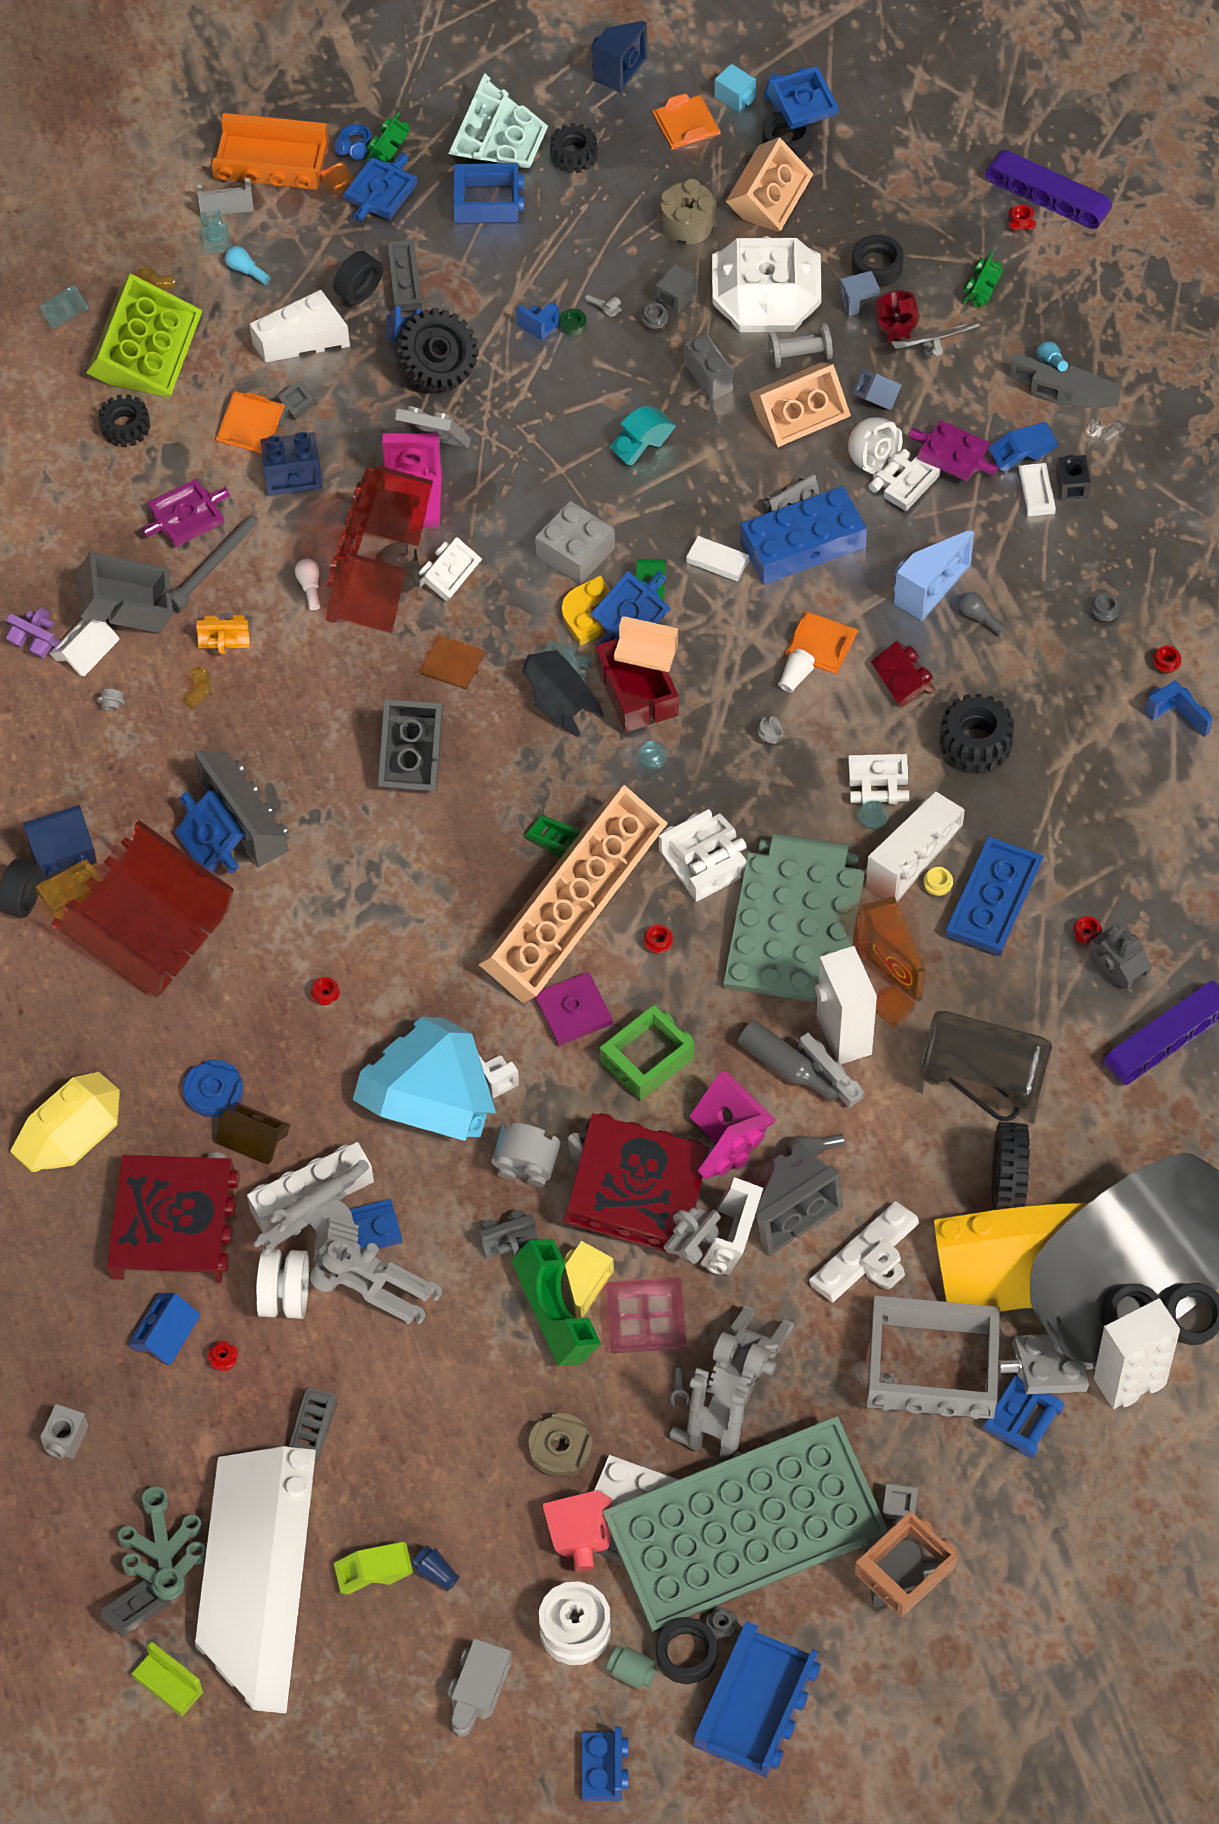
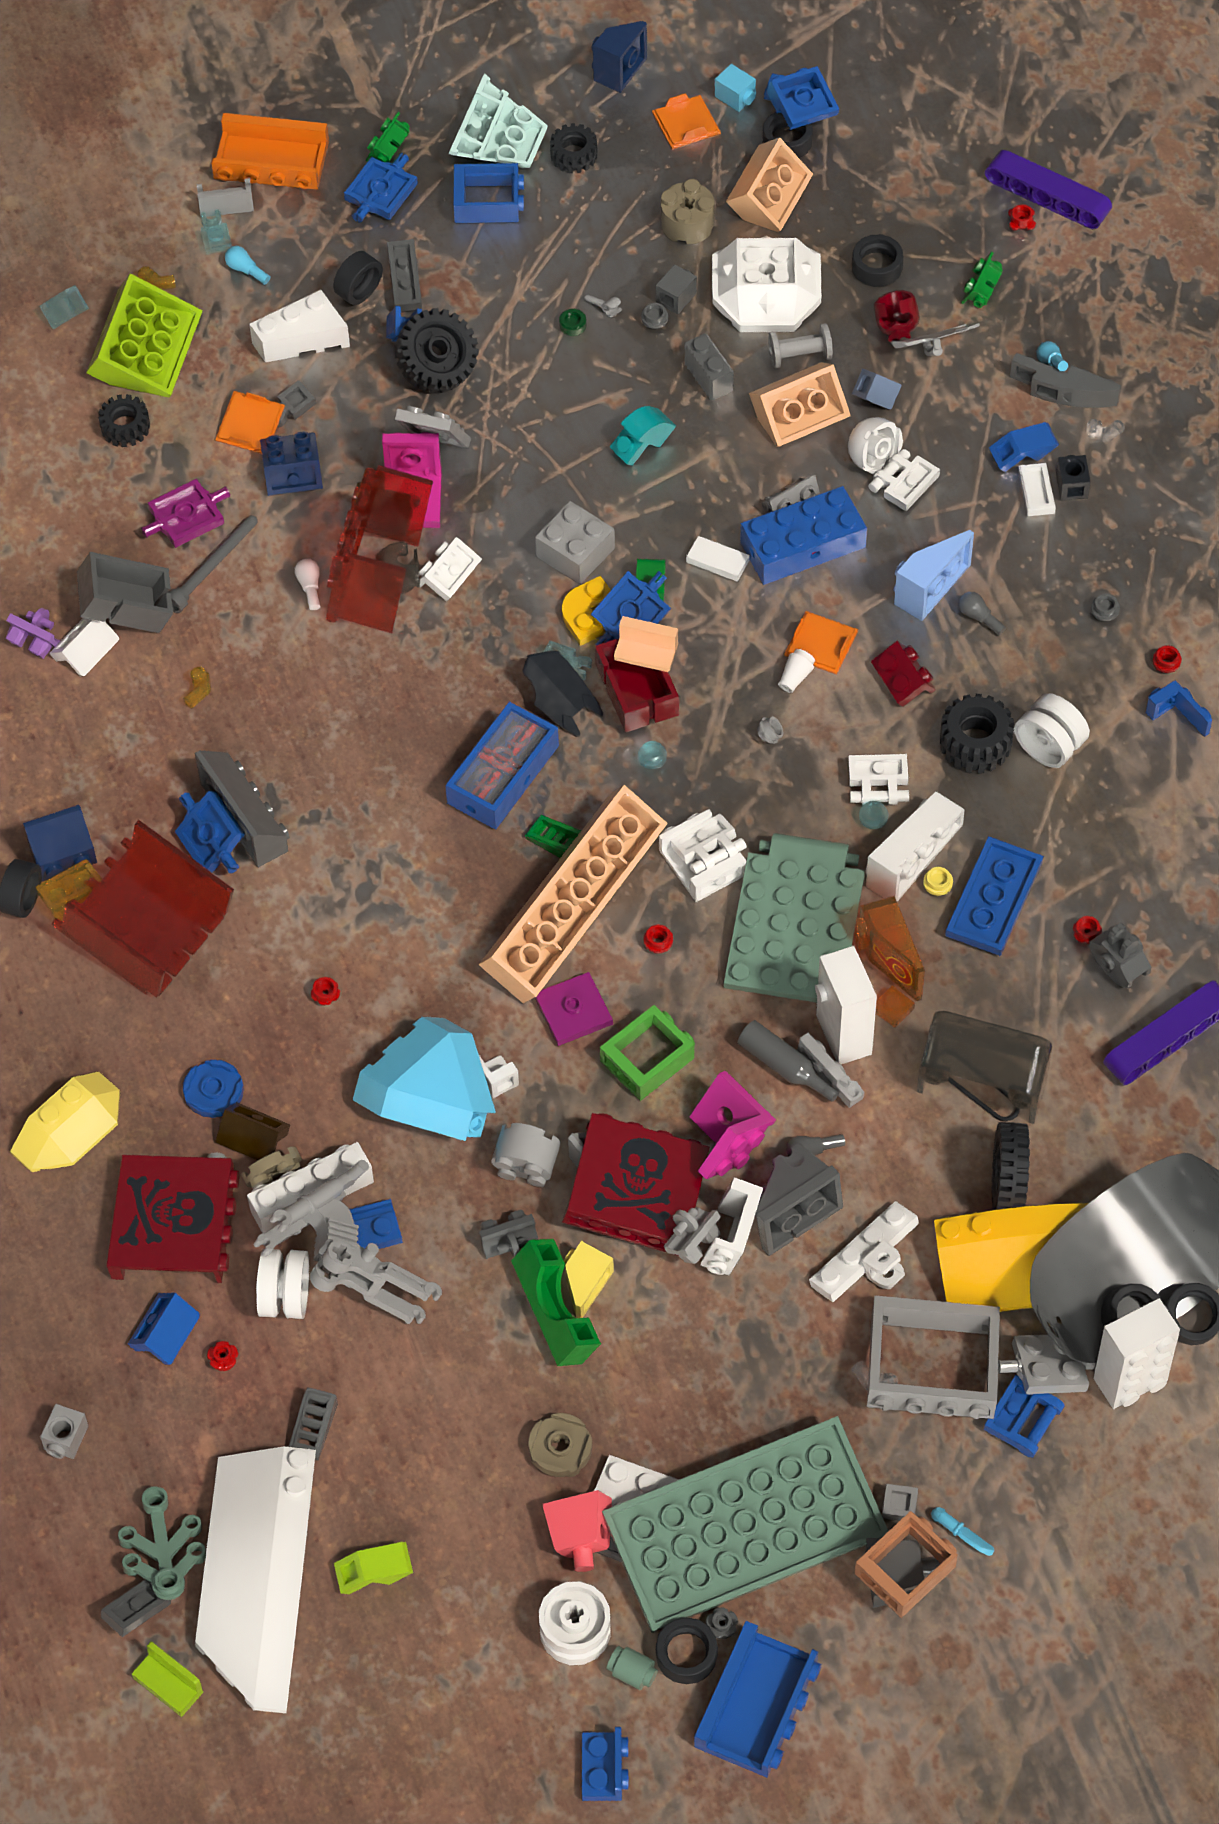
(111, 699): light grey plate -> none
(223, 633): light orange hips -> none
(271, 1167): none -> dark tan plate
(337, 178): clear orange plate -> none
(357, 148): blue piece -> none
(410, 745): dark grey piece -> none
(434, 1567): dark blue cone -> none
(452, 662): clear orange piece -> none
(479, 1684): light grey hinge -> none
(502, 765): none -> brick
(537, 320): blue panel -> none
(646, 1315): clear pink piece -> none
(679, 1388): light grey hand -> none
(740, 1360): light grey piece -> none
(857, 288): sand blue panel -> none
(953, 450): magenta plate -> none
(957, 1528): none -> medium azure piece
(1051, 730): none -> white wheel

